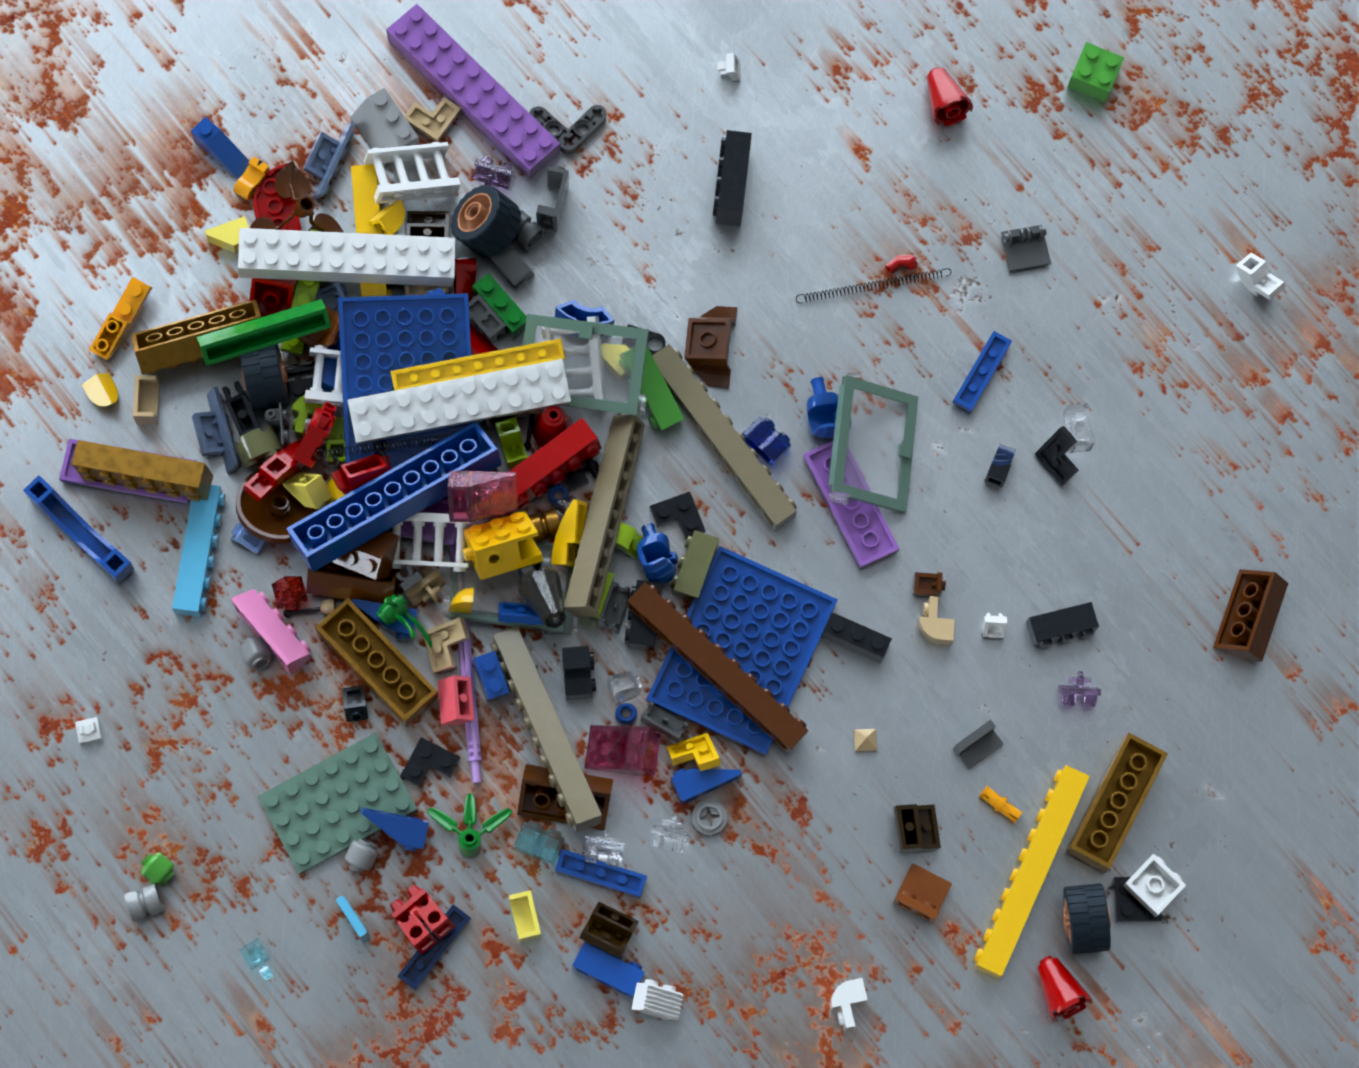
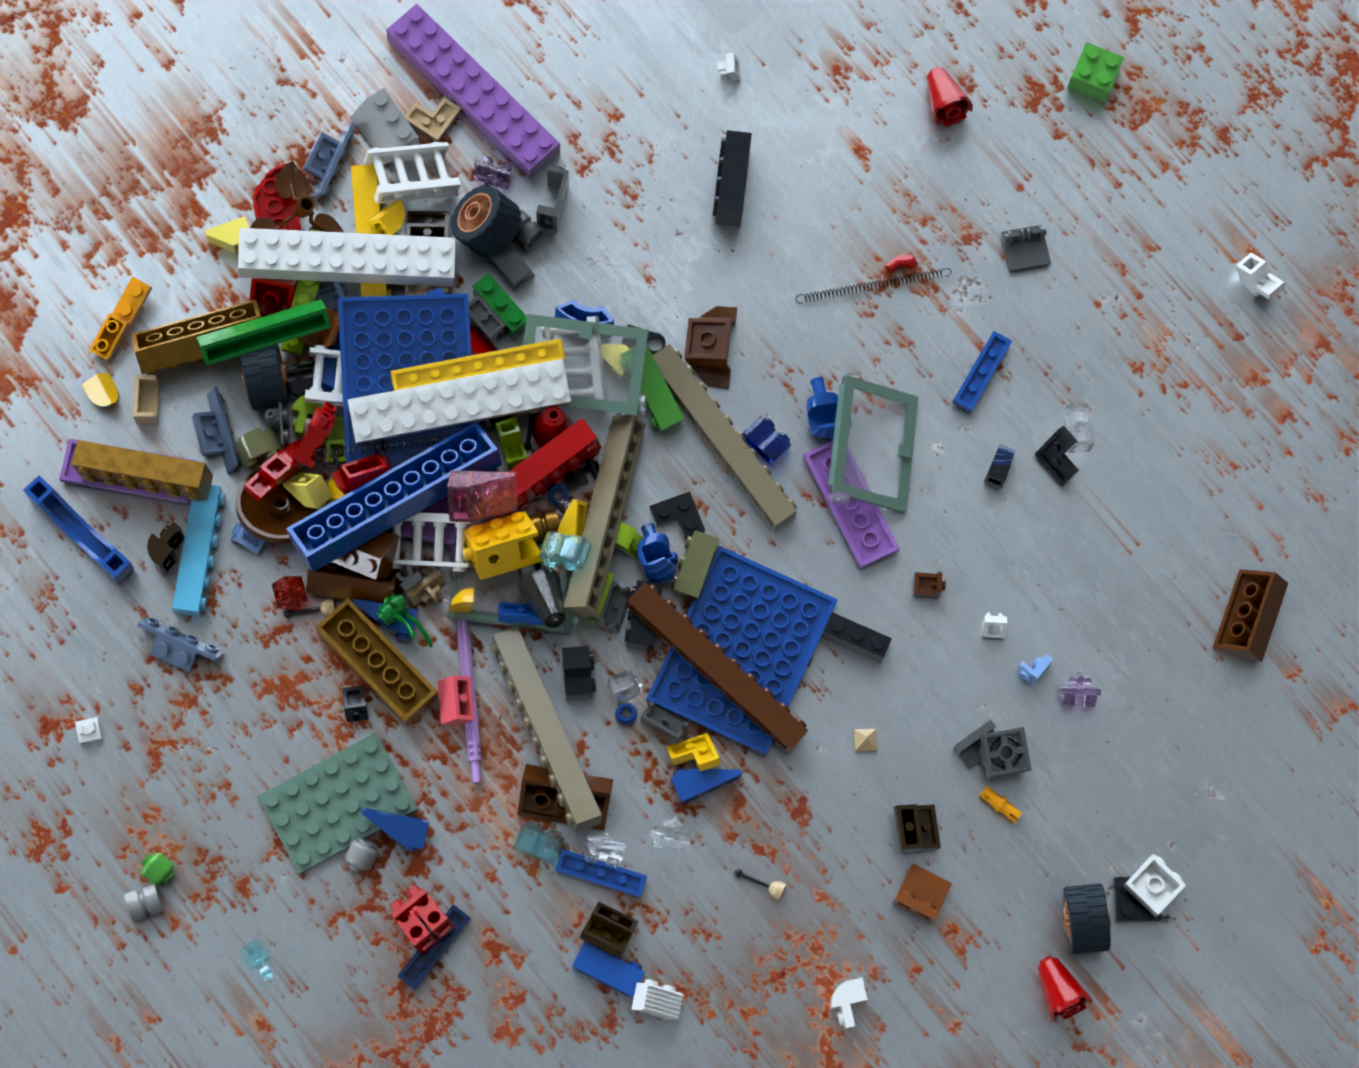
(163, 549): none -> dark brown brick
(177, 647): none -> sand blue bracket
(220, 147): blue slope -> none
(240, 410): black hinge -> none
(251, 178): light orange leg -> none
(256, 652): light grey head -> none
(268, 625): bright pink slope -> none
(353, 919): medium azure tile -> none
(427, 756): black plate -> none
(442, 639): tan plate -> none
(464, 276): red piece -> none
(469, 848): green plant -> none
(490, 676): blue brick -> none
(525, 916): light yellow panel -> none
(565, 550): none -> clear light blue brick
(566, 134): dark grey beam -> none
(623, 749): clear pink slope -> none
(716, 809): light grey gear -> none
(776, 888): none -> hinge
(934, 629): tan brick -> none
(1003, 752): none -> dark grey piece
(1032, 871): yellow brick -> none
(1039, 667): none -> light blue bracket
(1062, 625): black brick -> none
(1117, 802): pearl gold brick -> none

